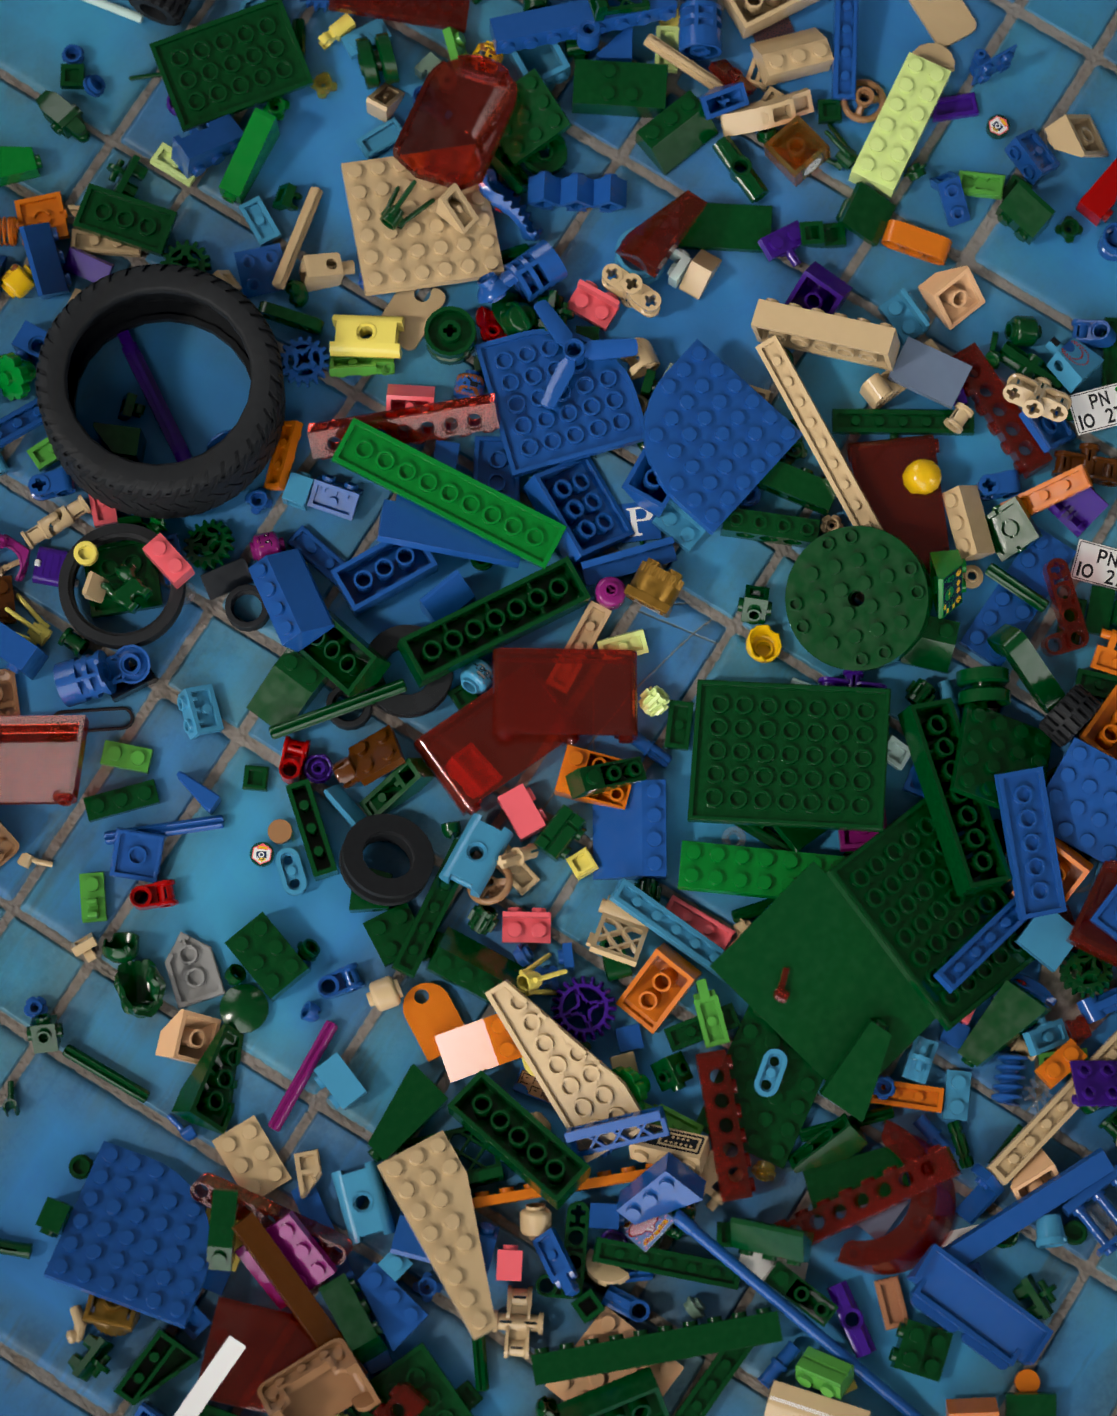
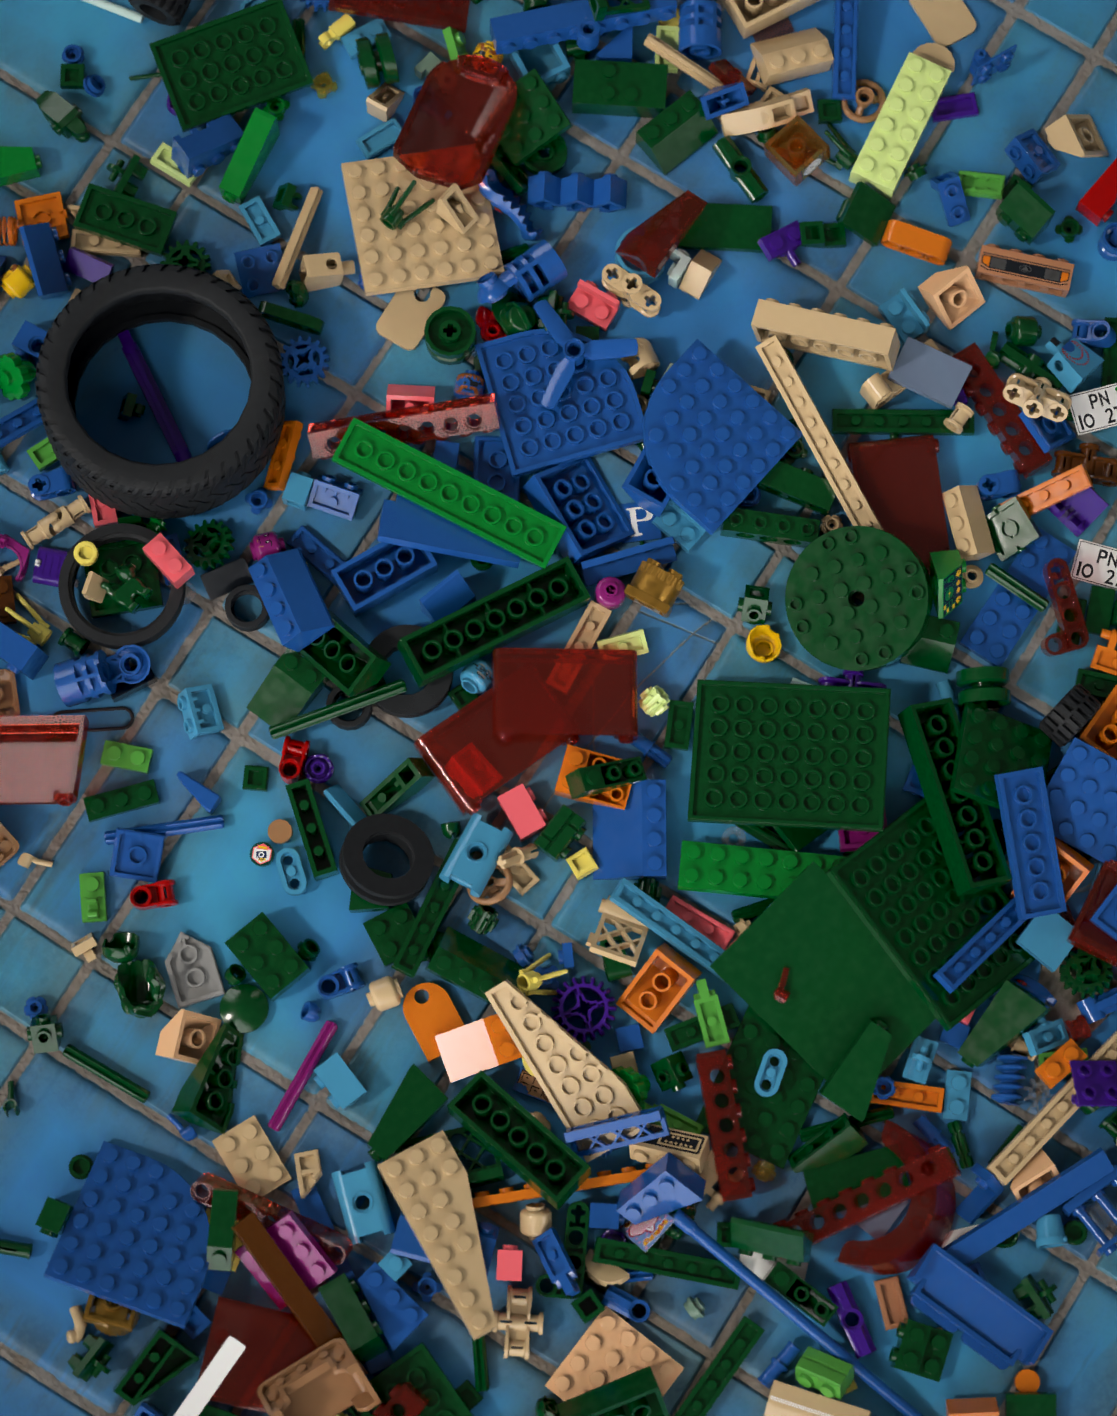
(122, 440): dark green slope -> none
(352, 329): light yellow piece -> none
(353, 366): bright green hinge -> none
(370, 759): reddish brown plate -> none
(526, 926): coral bracket -> none
(656, 1347): dark green brick -> none
(819, 290): dark purple slope -> none
(897, 753): light aqua bracket -> none
(920, 692): dark green gear -> none
(922, 477): yellow hair -> none
(997, 126): tile -> none
(1024, 270): none -> nougat brick
(1028, 665): dark green beam -> none

